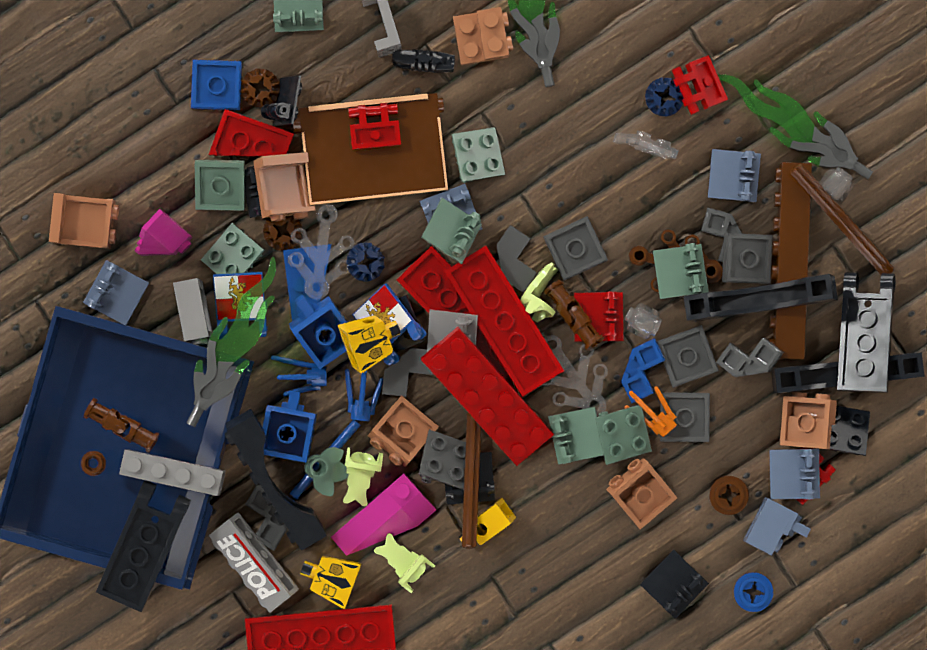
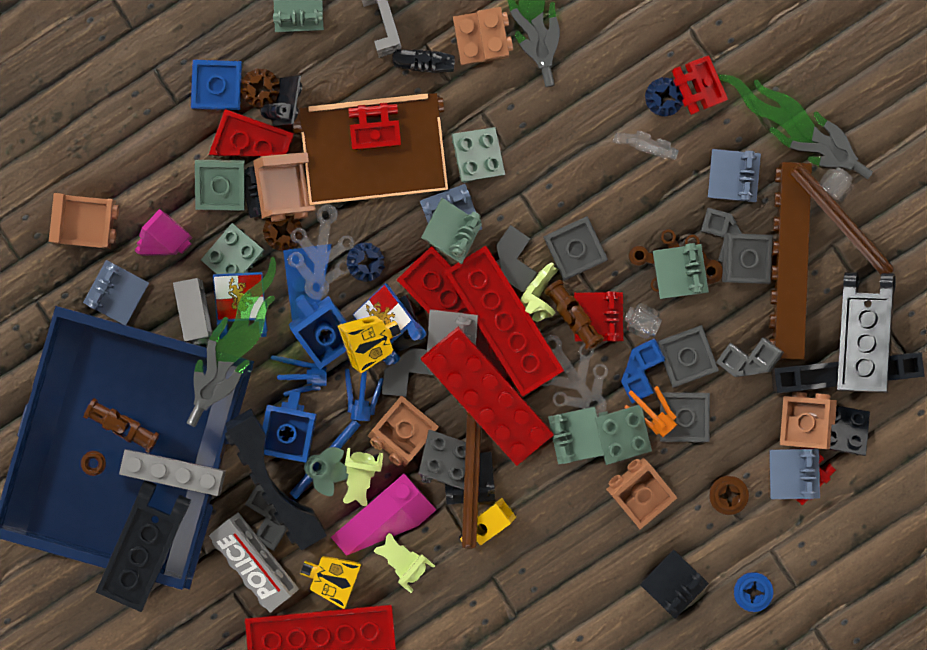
(760, 299): black arch -> none
(770, 524): sand blue hinge -> none

